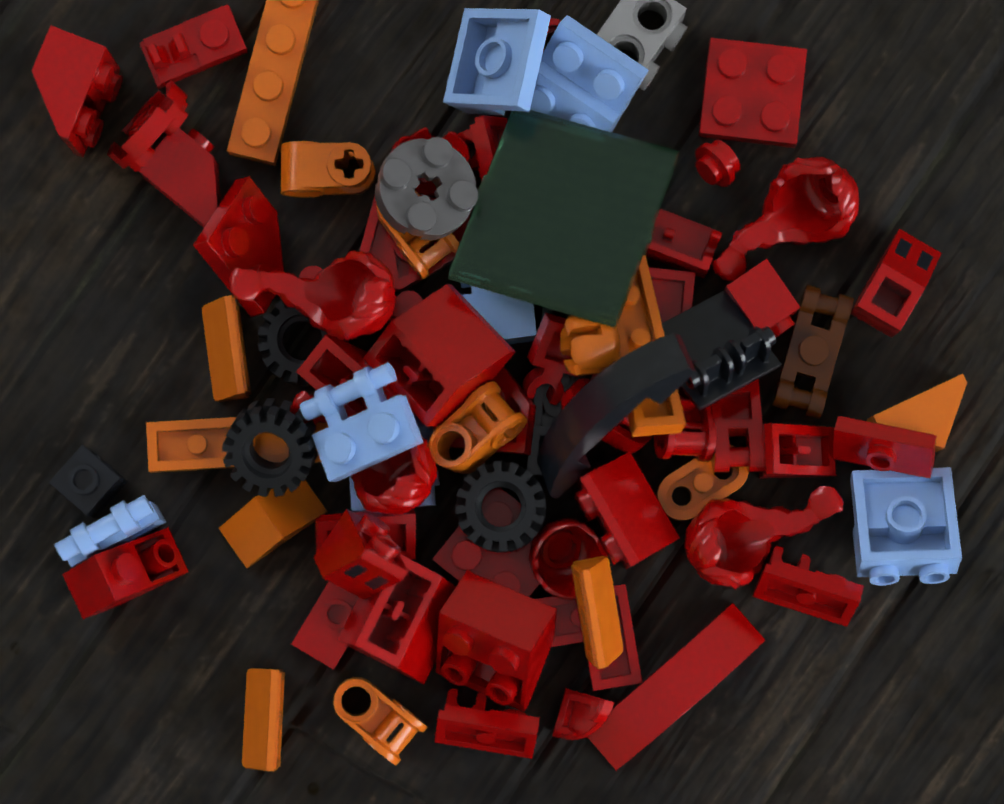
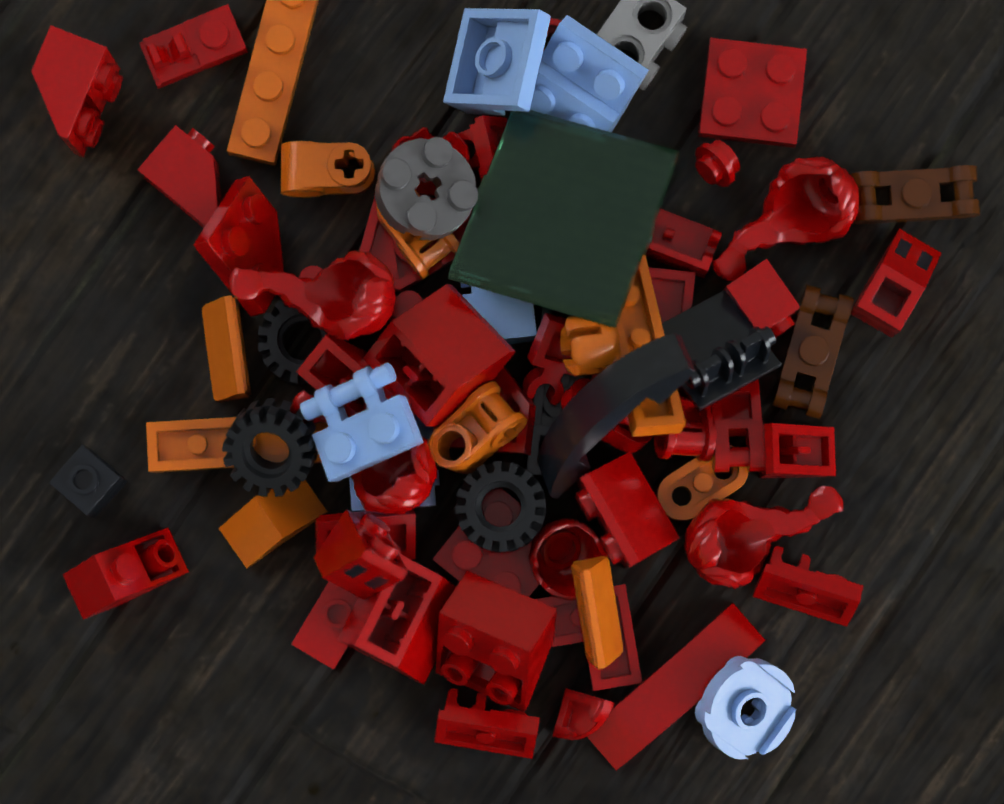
(117, 528): light blue plate -> none
(156, 116): red plate -> none
(263, 719): orange slope -> none
(380, 720): orange piece -> none
(727, 693): none -> light blue plate
(884, 447): red plate -> none
(905, 526): light blue plate -> none
(916, 195): none -> reddish brown plate
(928, 411): orange slope -> none

